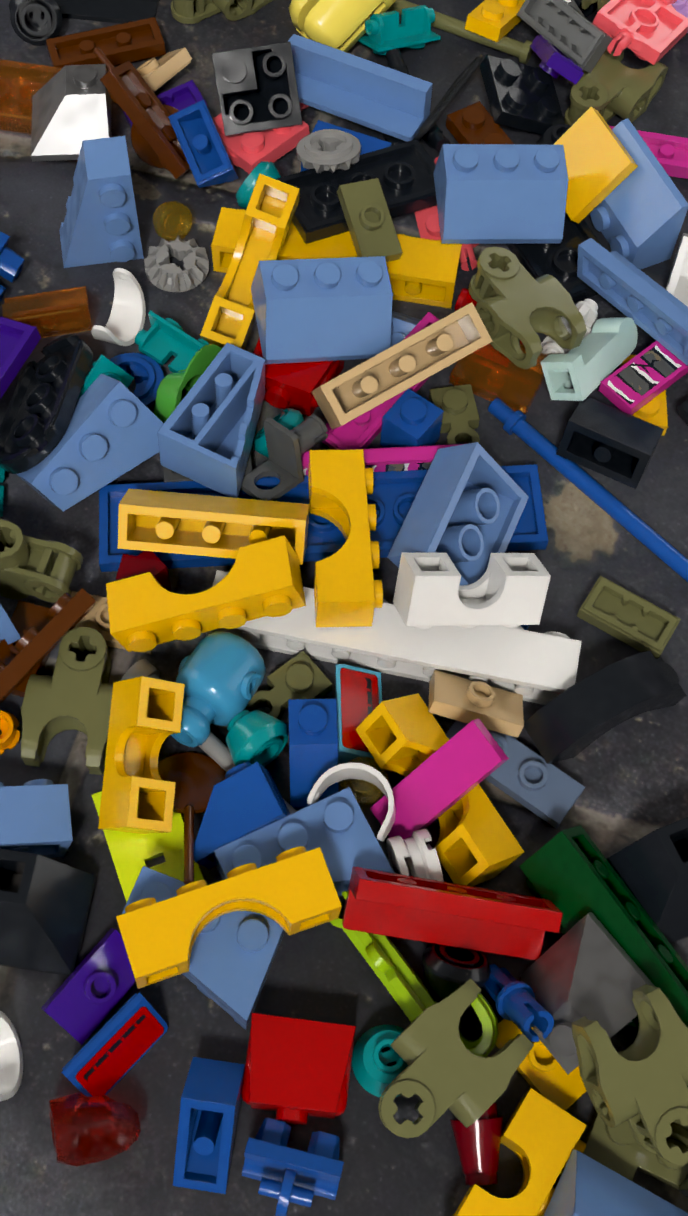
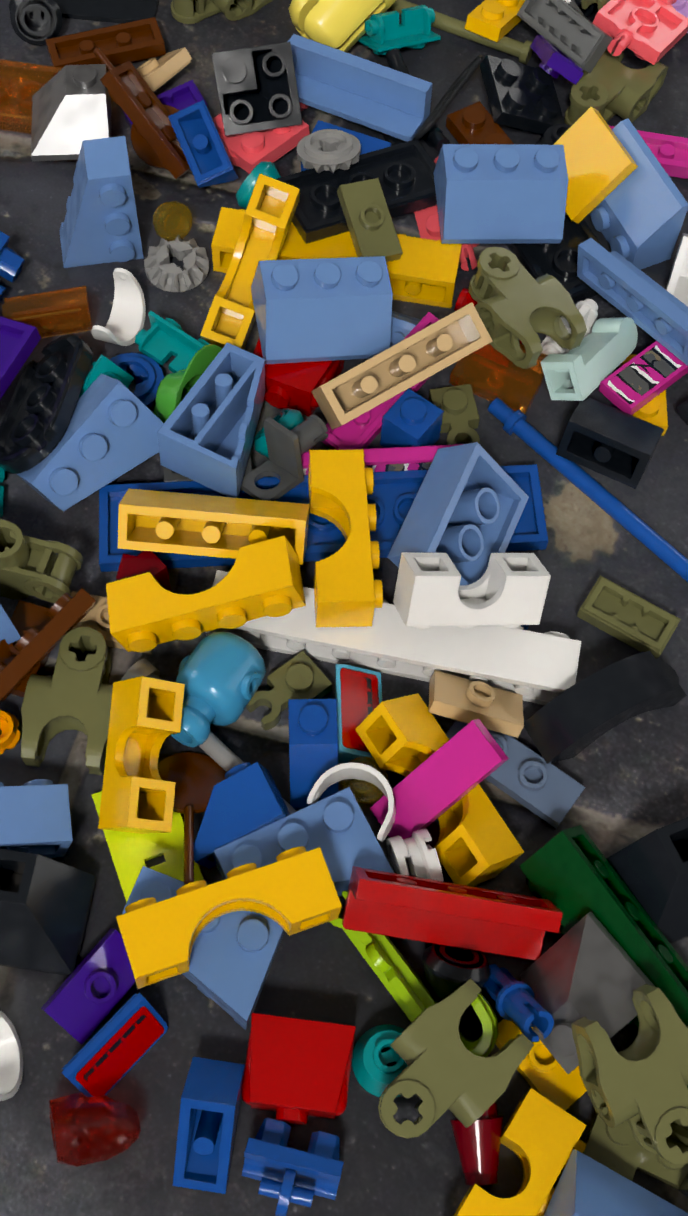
(255, 737): teal cone -> none

